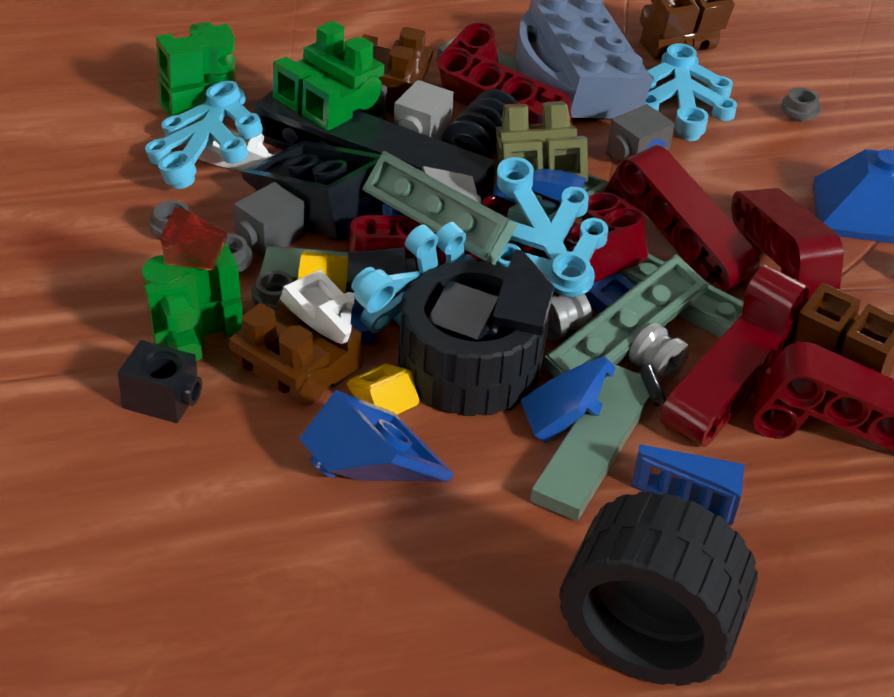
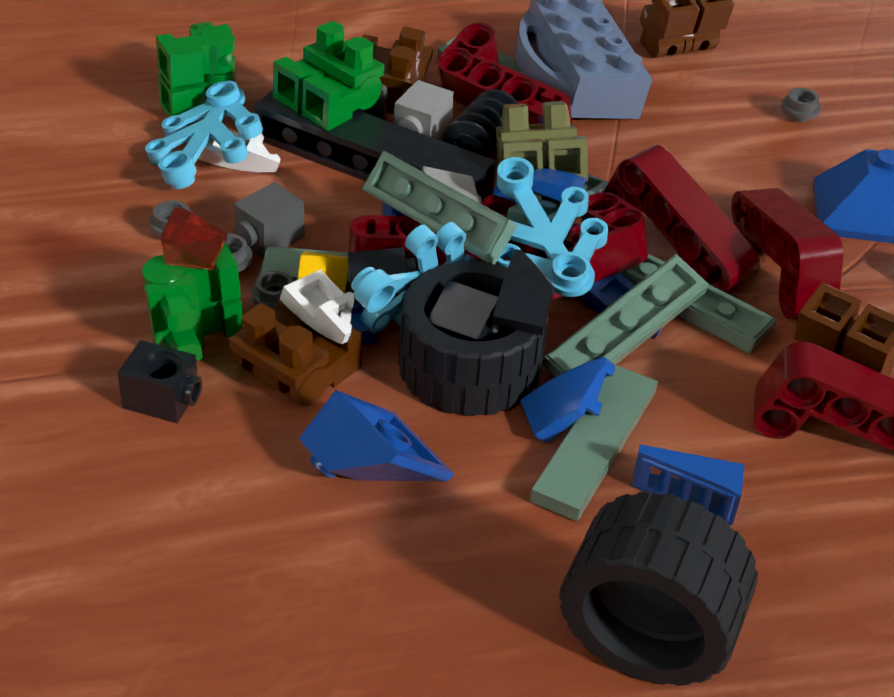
(326, 180): black slope -> none
(386, 387): yellow slope -> none
(567, 315): light grey wheel -> none
(638, 131): dark grey brick -> none
(648, 381): black leg -> none
(658, 349): light grey wheel -> none
(683, 63): medium azure plant -> none
(736, 362): dark red beam -> none

